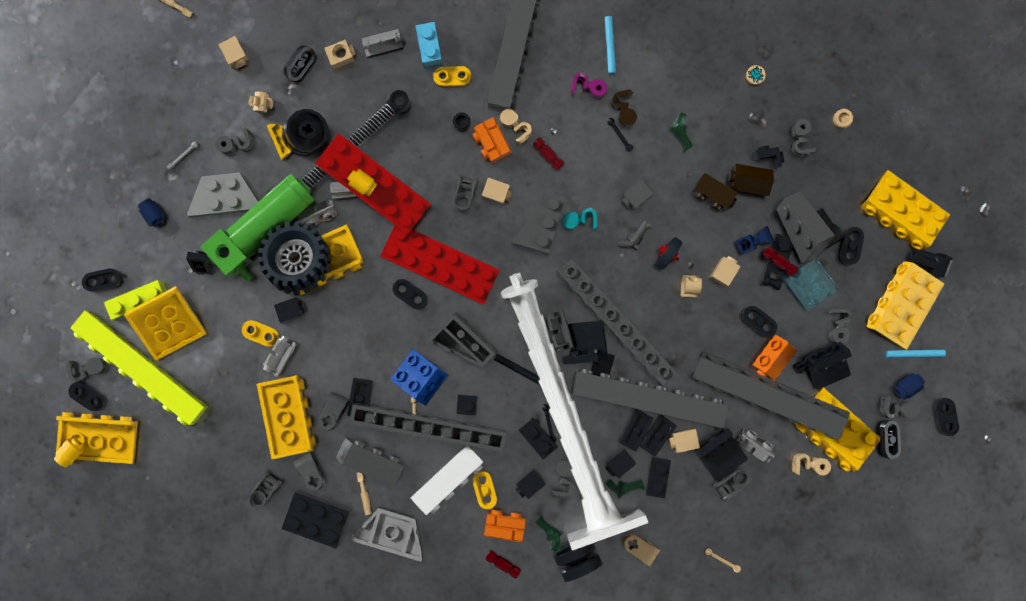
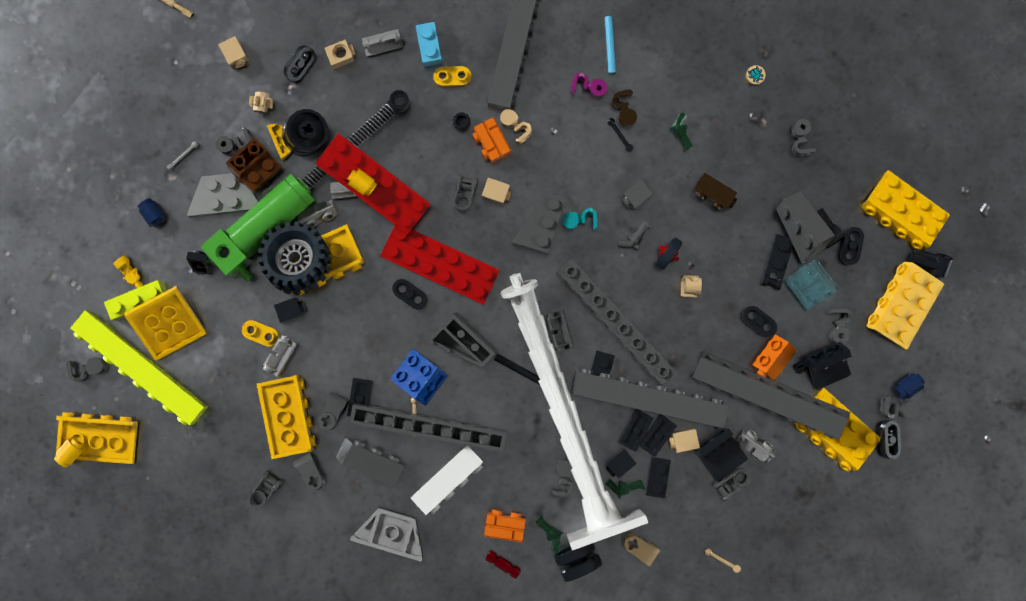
(86, 395): black plate -> none
(102, 280): black plate -> none
(131, 274): none -> yellow piece
(253, 165): none -> reddish brown brick
(316, 519): black brick -> none
(364, 494): tan piece -> none
(467, 405): black brick -> none
(484, 489): yellow plate -> none
(530, 484): black brick -> none
(538, 438): black plate -> none
(545, 407): black hinge -> none
(548, 153): dark red axle -> none
(588, 343): black bracket -> none
(725, 271): tan brick -> none
(750, 242): dark blue leg -> none
(751, 179): dark brown brick -> none
(765, 152): black bracket -> none
(780, 261): dark red axle -> none
(818, 465): tan leg -> none
(843, 118): tan tile -> none
(915, 353): medium azure bar -> none
(945, 417): black plate -> none

